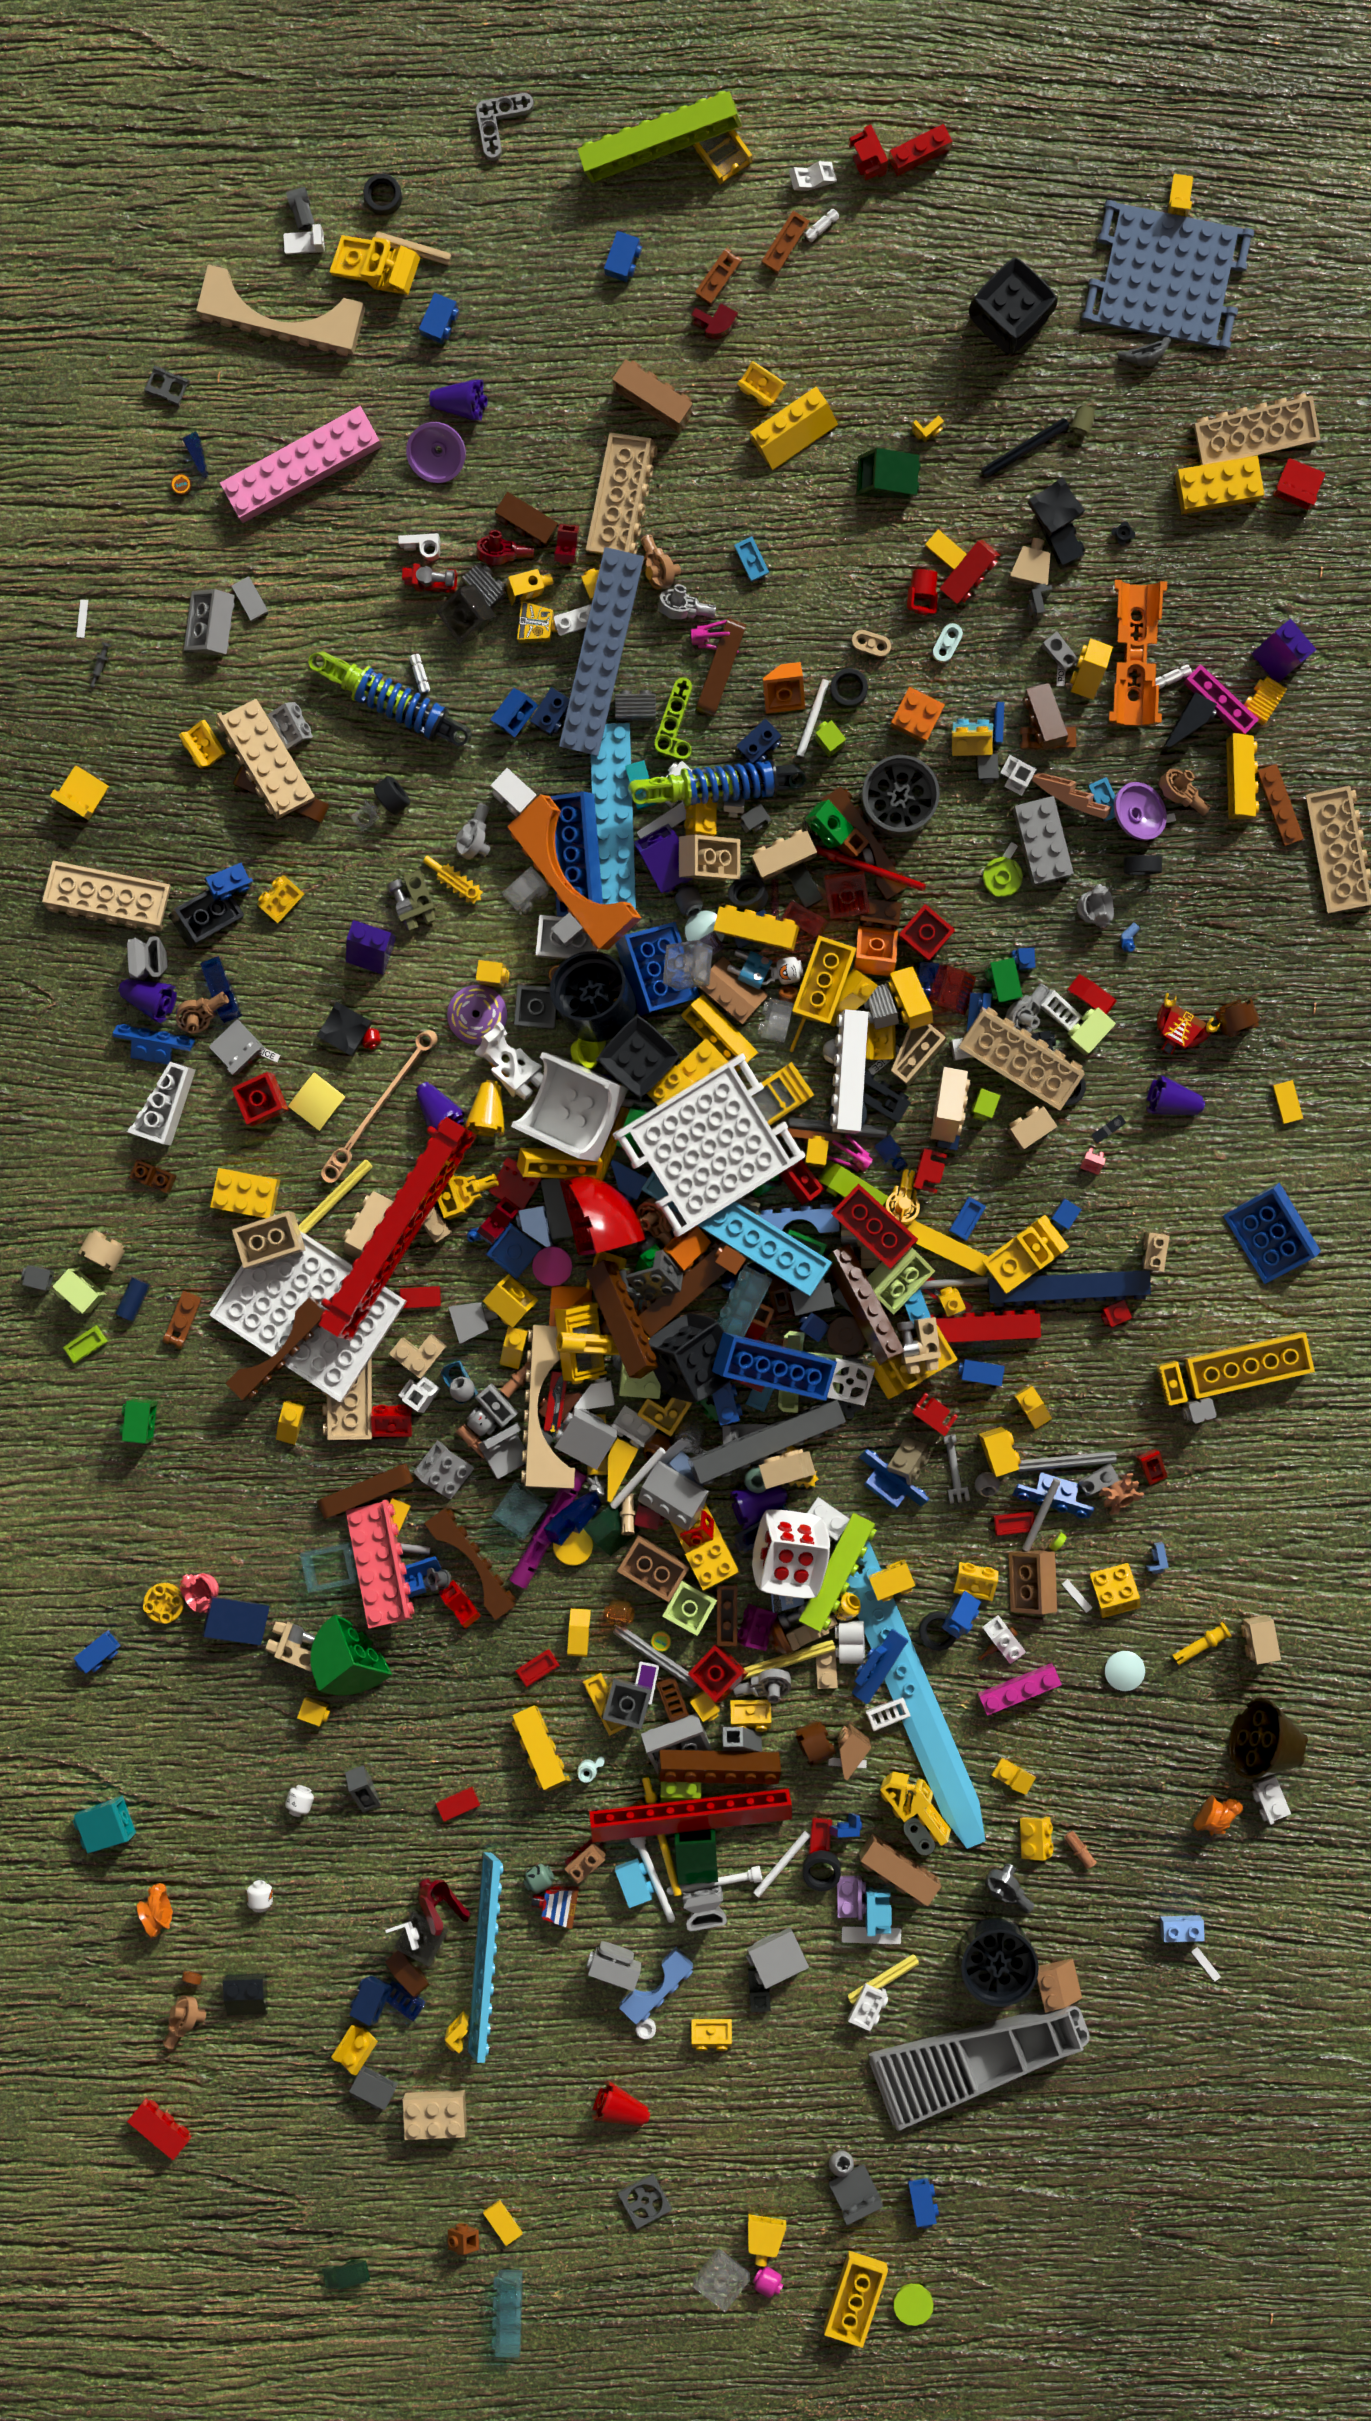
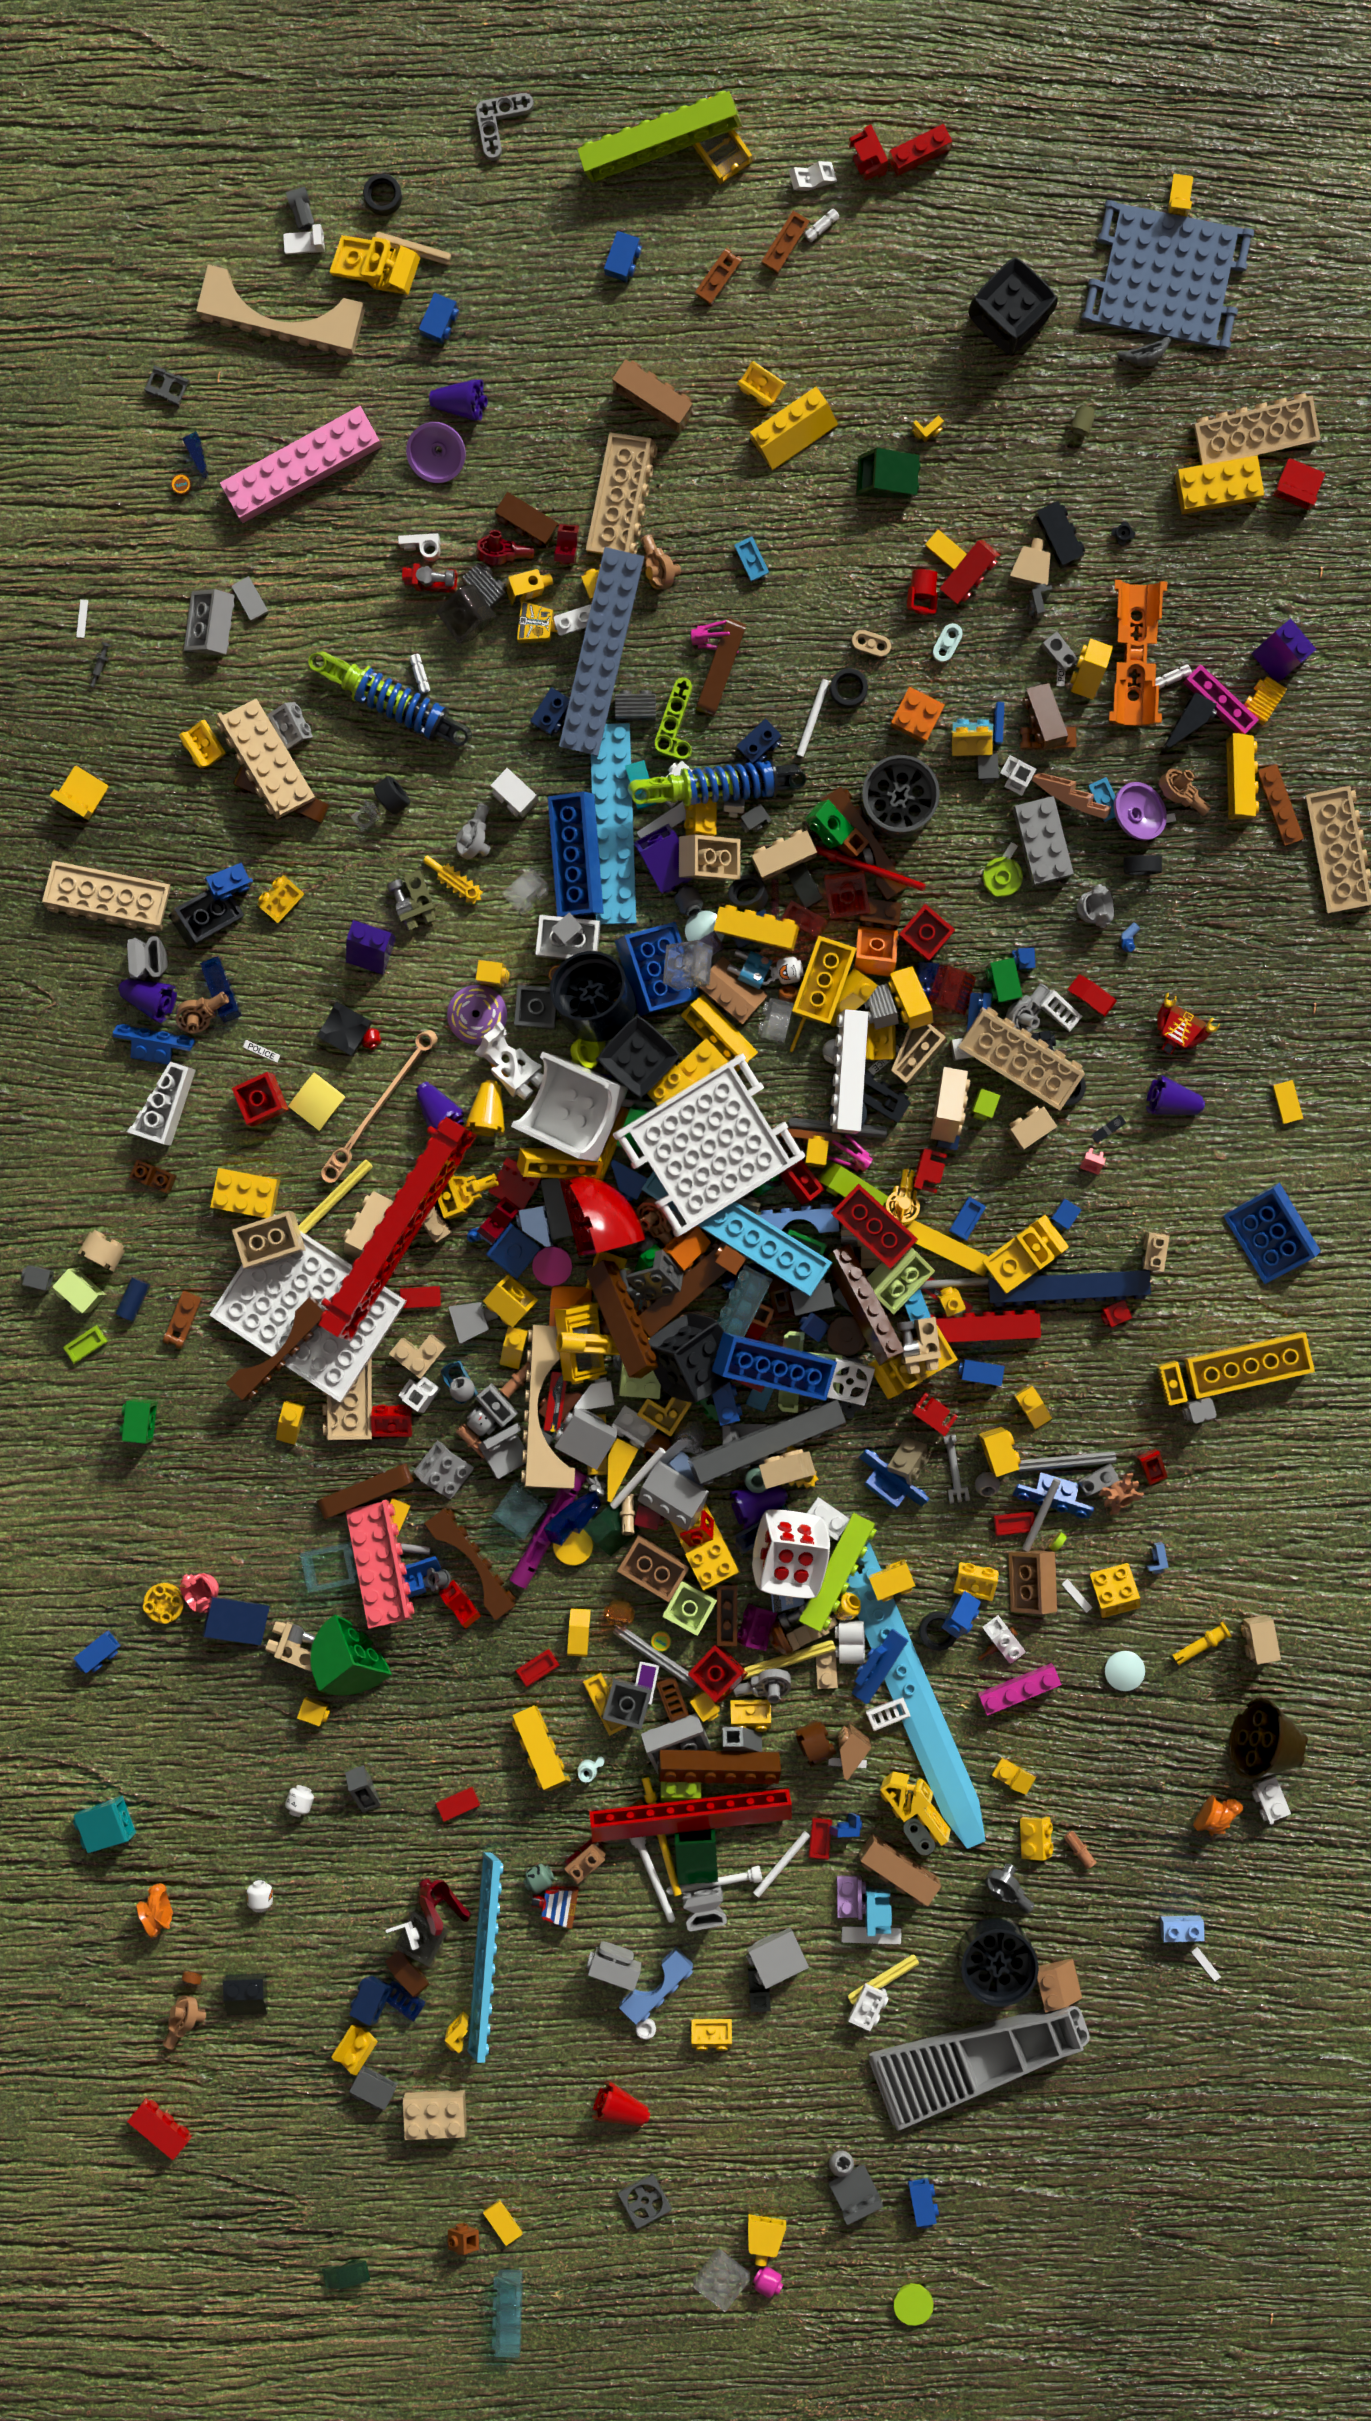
(236, 1047): light grey bracket -> none
(514, 712): blue brick -> none
(536, 834): orange arch -> none
(633, 1882): medium azure brick -> none
(682, 605): light grey pin -> none
(718, 325): dark red brick -> none
(782, 1094): door -> none
(784, 689): orange slope -> none
(821, 1884): black tyre -> none
(829, 738): lime brick -> none
(855, 2299): yellow brick -> none
(889, 1149): clear blue plate -> none
(1025, 448): black axle -> none
(1056, 506): black brick -> none
(1090, 1031): yellowish green brick -> none
(1237, 1016): reddish brown brick -> none

